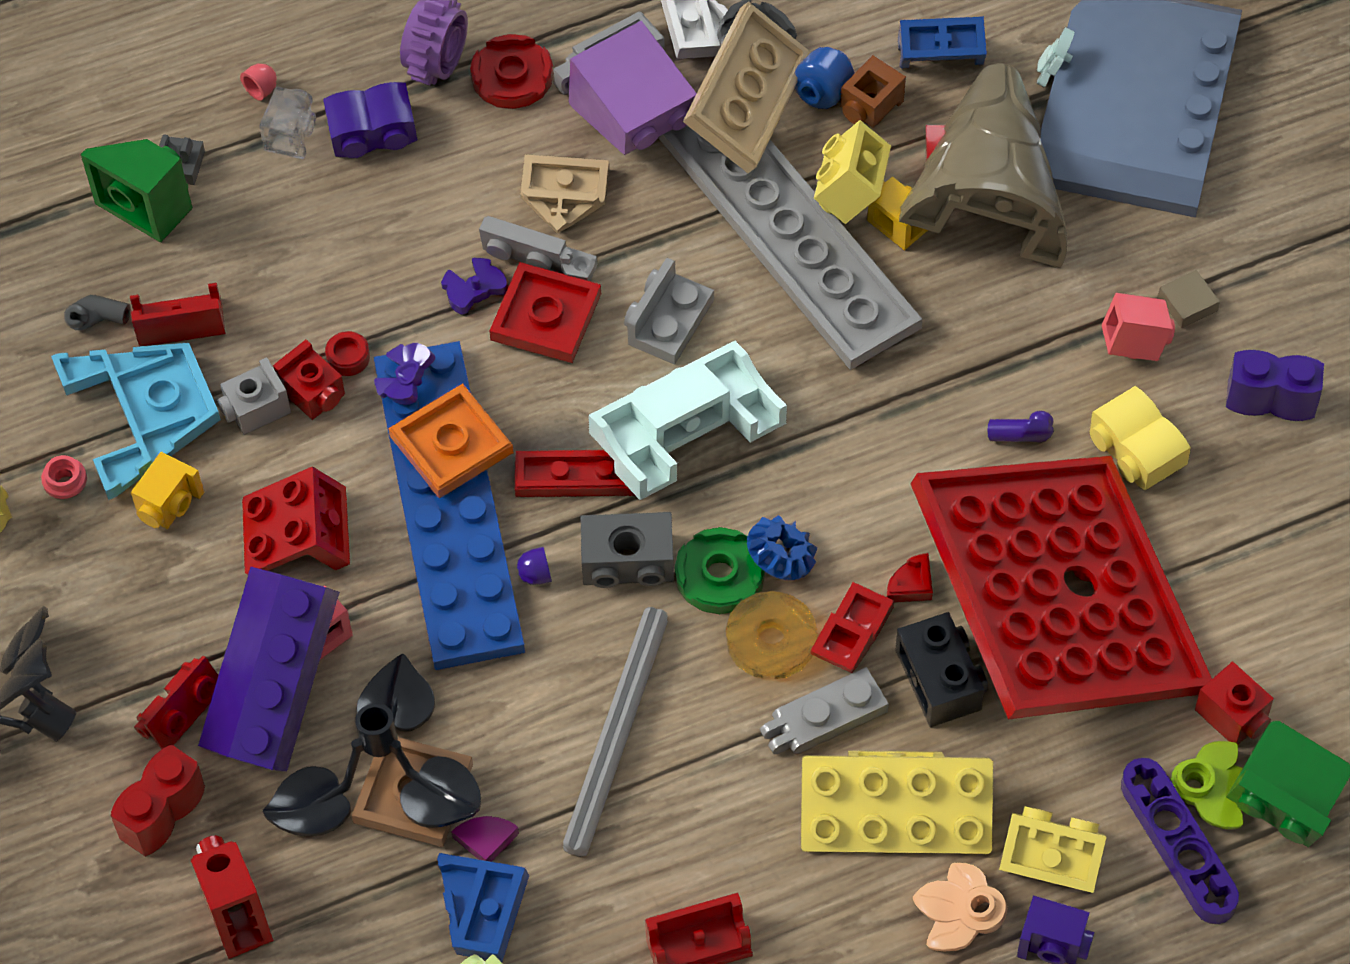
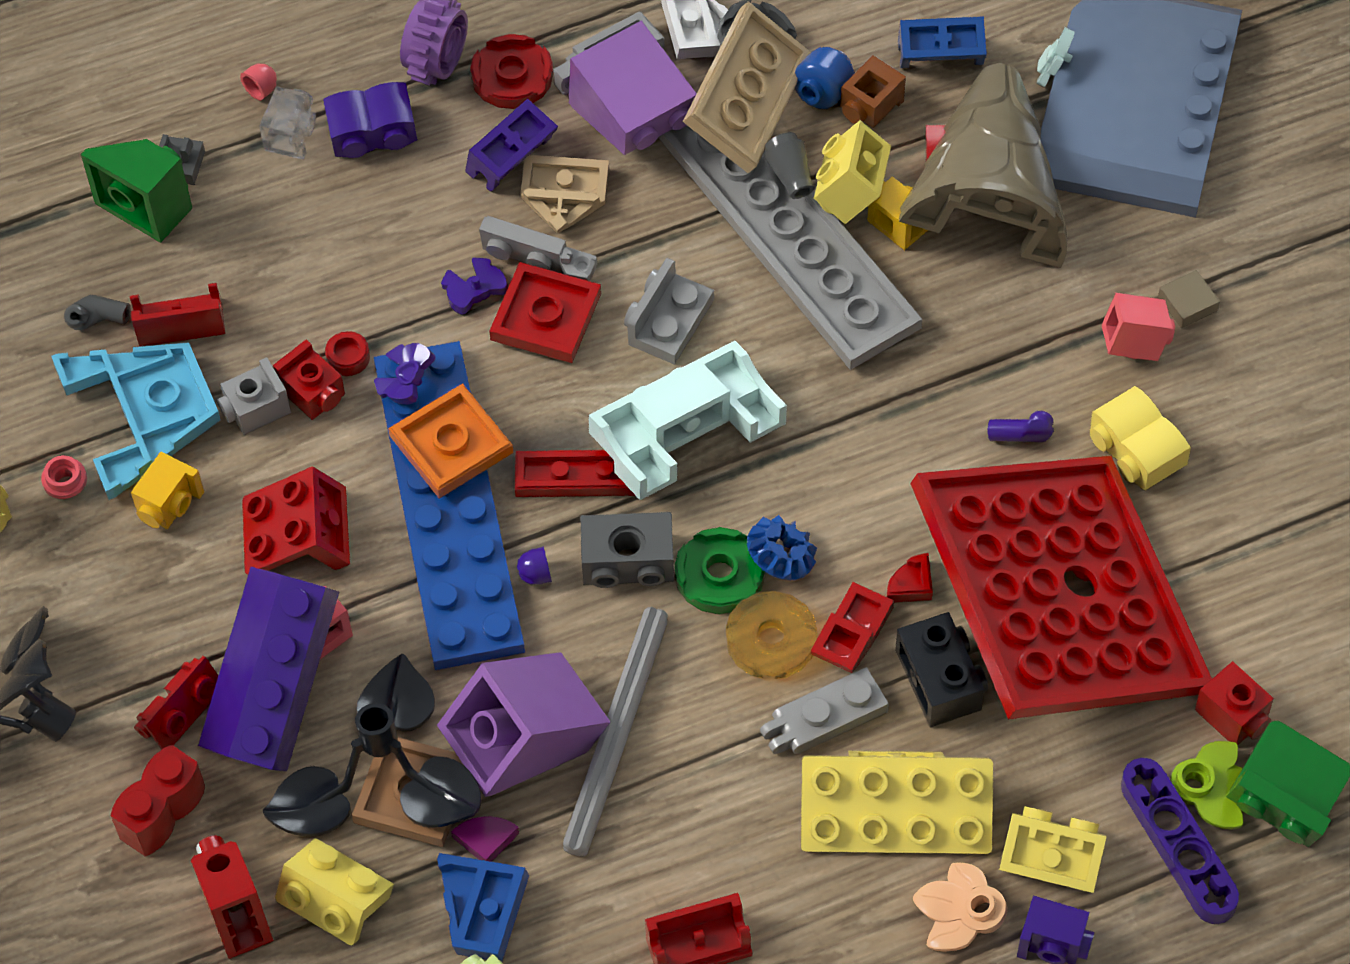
(331, 890): none -> light yellow bracket
(509, 143): none -> dark purple hinge
(521, 720): none -> medium lavender slope
(789, 161): none -> dark grey cone
(1274, 385): dark purple brick -> none

